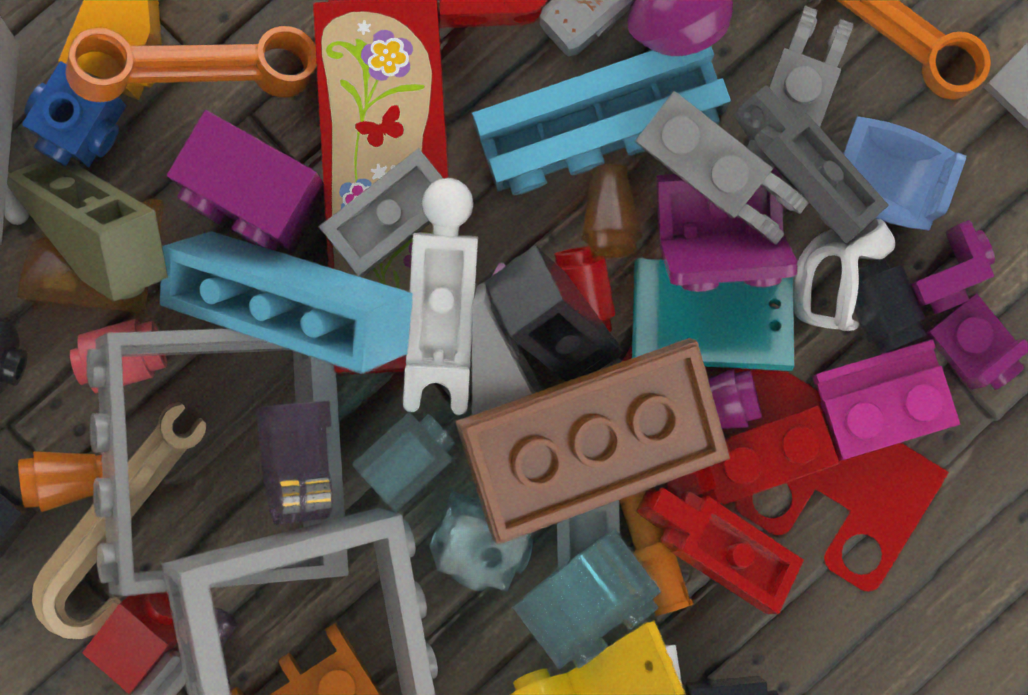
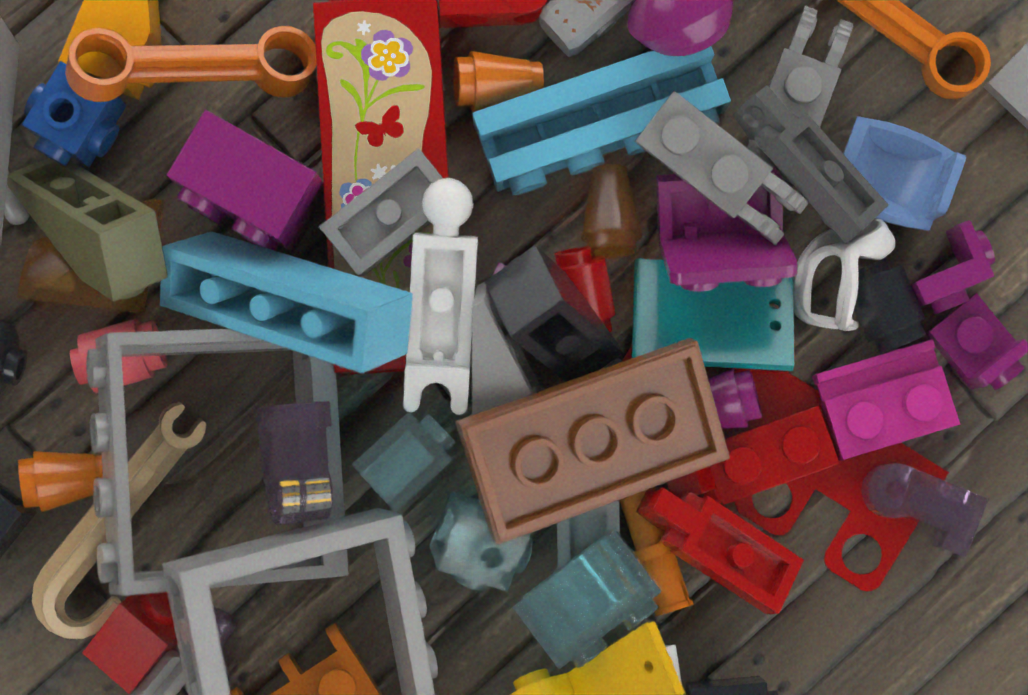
(493, 79): none -> orange cone
(910, 493): none -> clear purple leg

